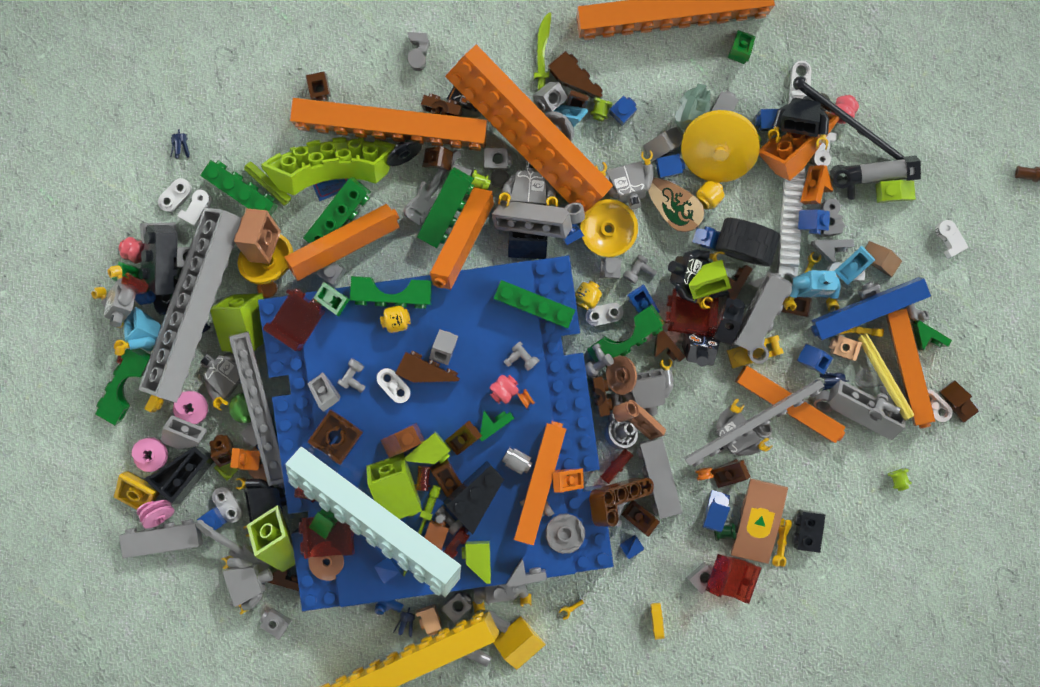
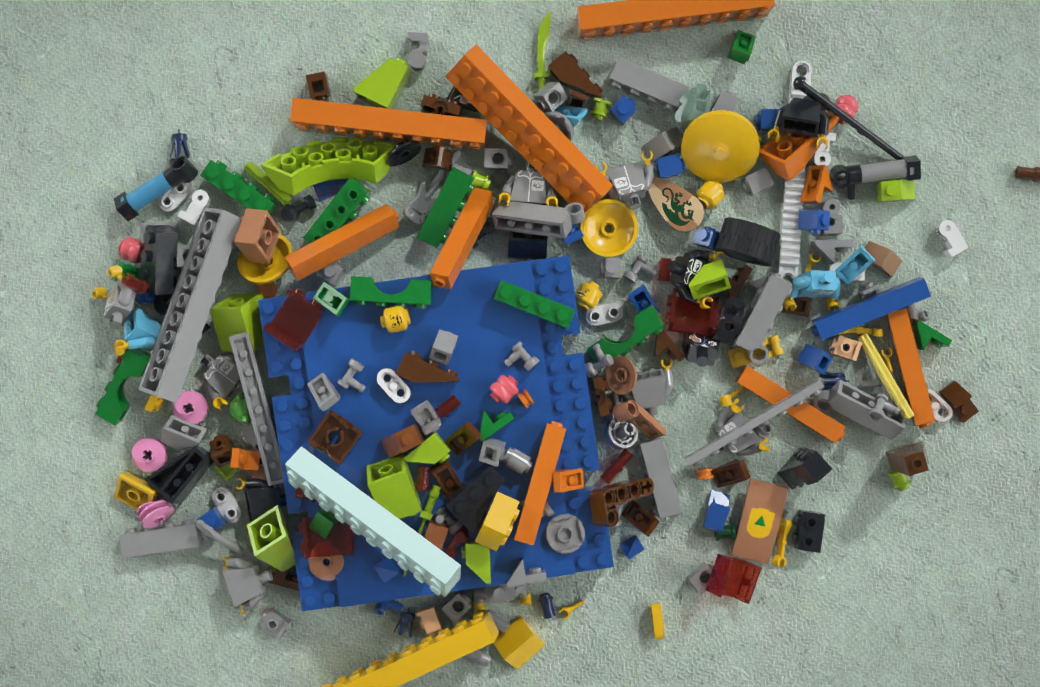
(179, 171): none -> piece
(292, 212): none -> black leg
(384, 84): none -> lime slope
(427, 417): none -> light grey bracket
(448, 406): none -> clear red pin
(488, 228): none -> black leg
(492, 451): none -> light grey brick
(498, 522): none -> yellow brick
(547, 605): none -> dark blue pin
(647, 84): none -> light grey brick
(664, 274): none -> clear red pin
(725, 400): none -> yellow hand
(757, 182): none -> light grey brick
(804, 467): none -> black wedge
(887, 358): none -> yellow hand
(909, 459): none -> reddish brown slope

